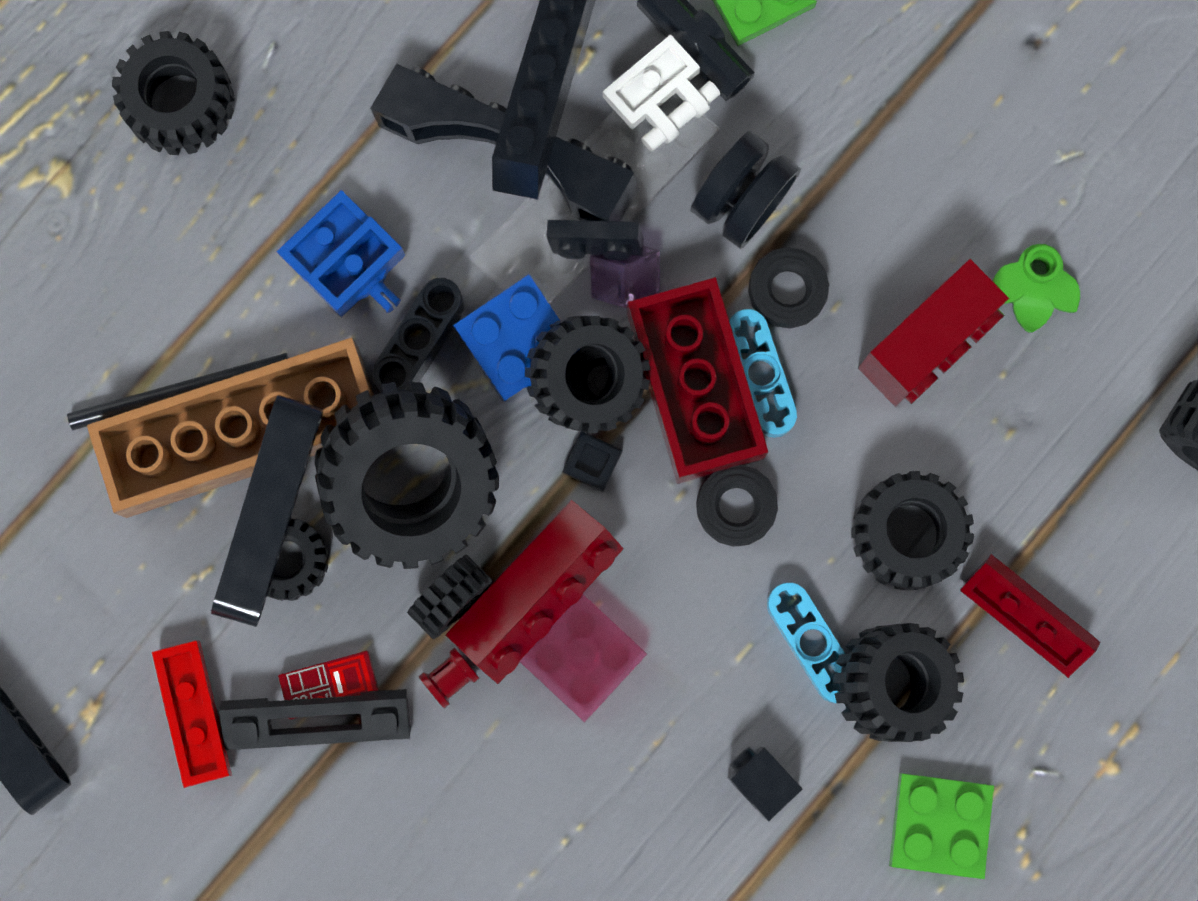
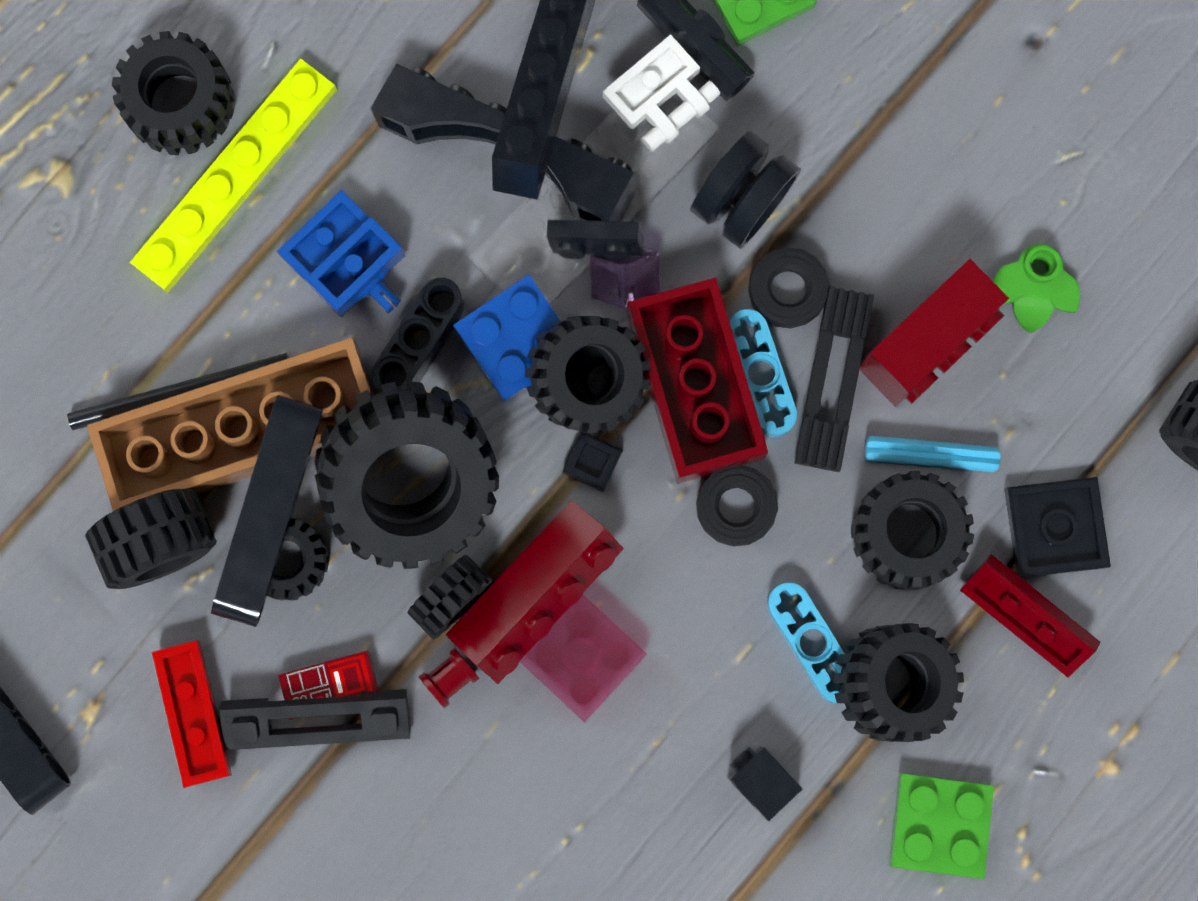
(150, 538): none -> black tyre
(233, 175): none -> neon yellow plate
(845, 316): none -> black container
(932, 453): none -> medium azure axle
(1057, 527): none -> black tile

